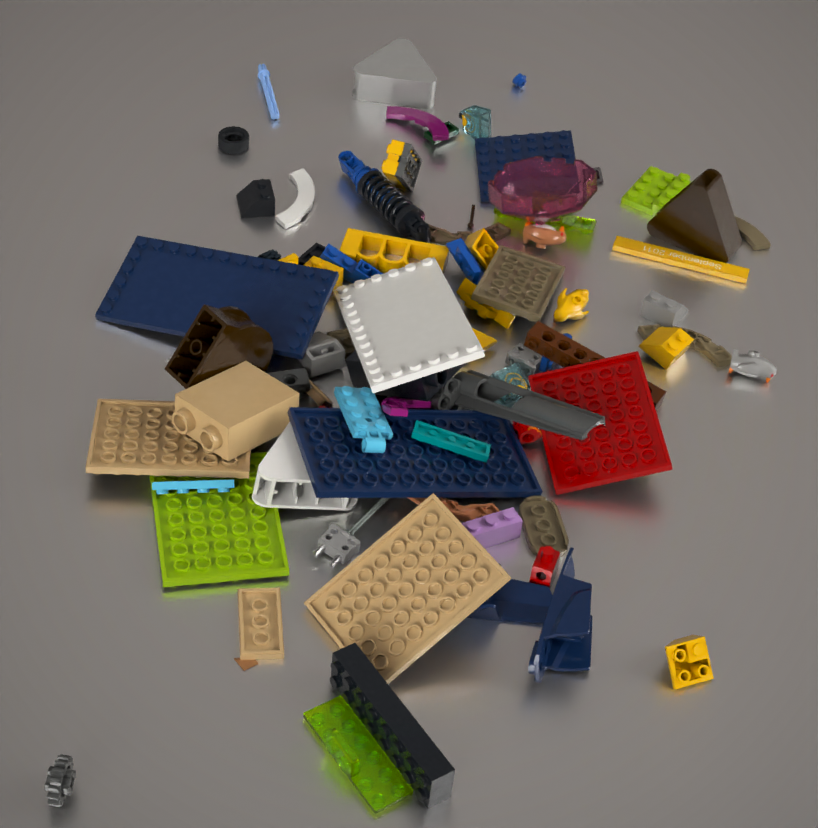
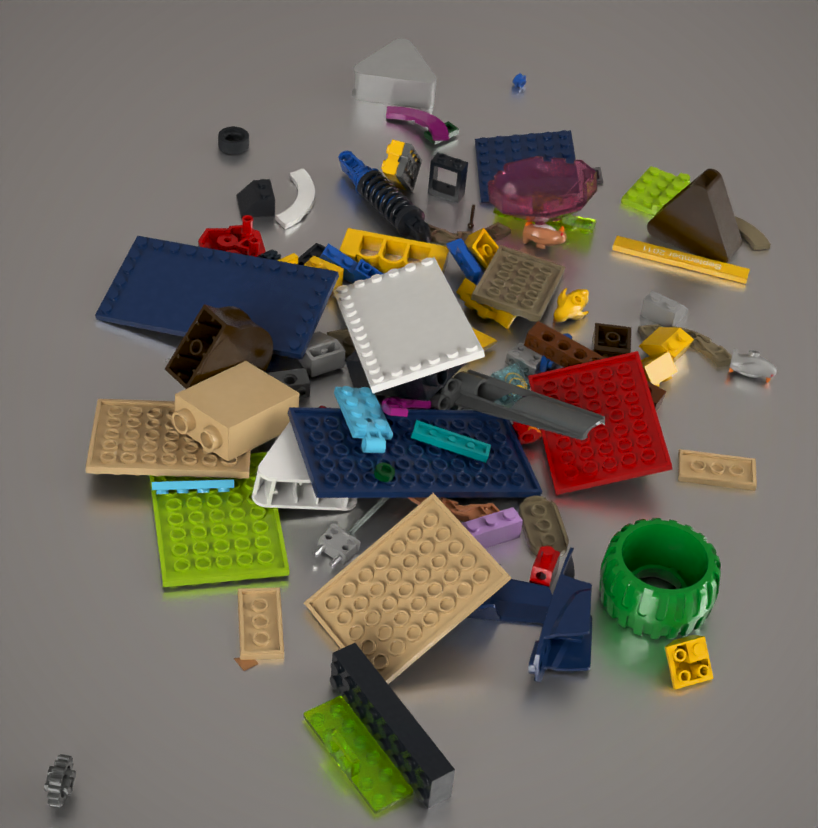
(235, 239): none -> red brick
(264, 76): light blue axle -> none
(317, 395): tan piece -> none
(384, 472): none -> dark green tile
(442, 189): none -> black window
(476, 121): clear light blue torso -> none
(611, 340): none -> dark brown hinge
(658, 368): none -> yellow slope
(662, 552): none -> green tyre
(717, 469): none -> tan tile

